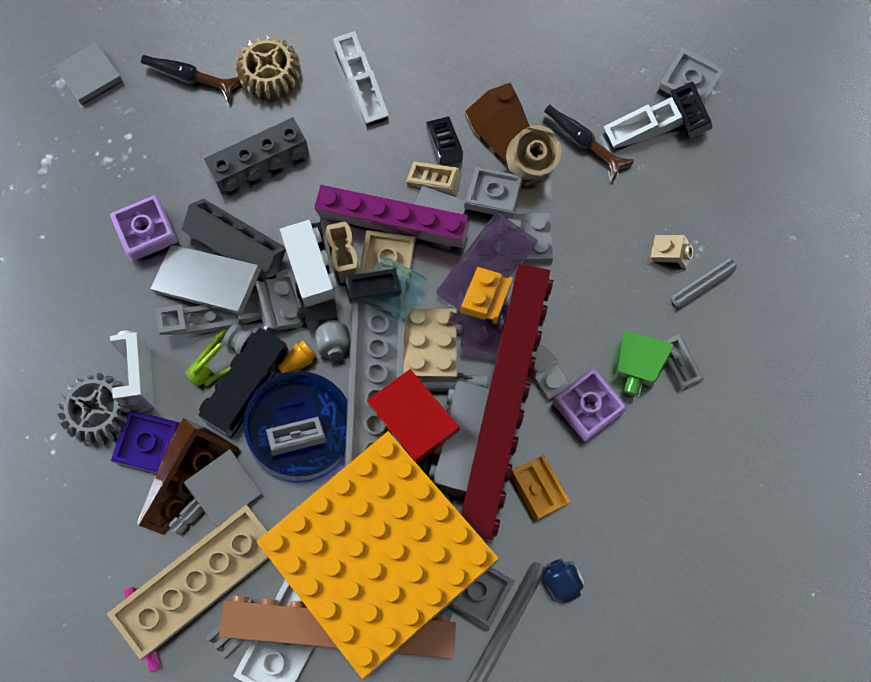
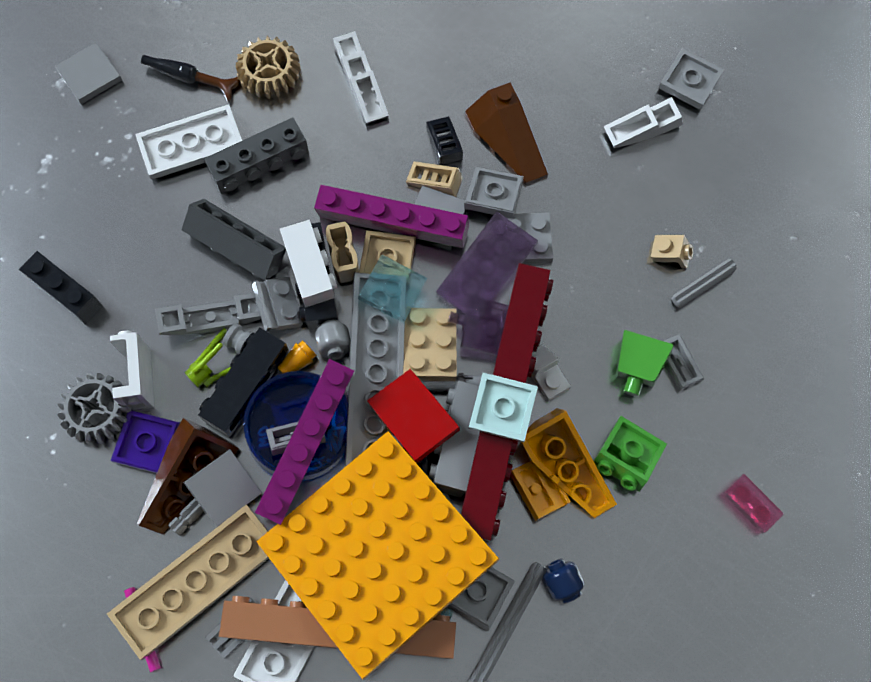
(61, 287): none -> black brick
(129, 226): lavender brick -> none
(187, 141): none -> white plate
(206, 279): light grey tile -> none
(304, 442): none -> magenta brick
(372, 286): black tile -> none
(486, 295): light orange plate -> none
(503, 407): none -> light aqua plate
(545, 146): tan brick -> none
(563, 457): none -> light orange wedge
(586, 139): black piece -> none
(590, 388): lavender brick -> none
(629, 454): none -> bright green plate
(700, 127): black slope -> none
(753, 503): none -> clear pink plate

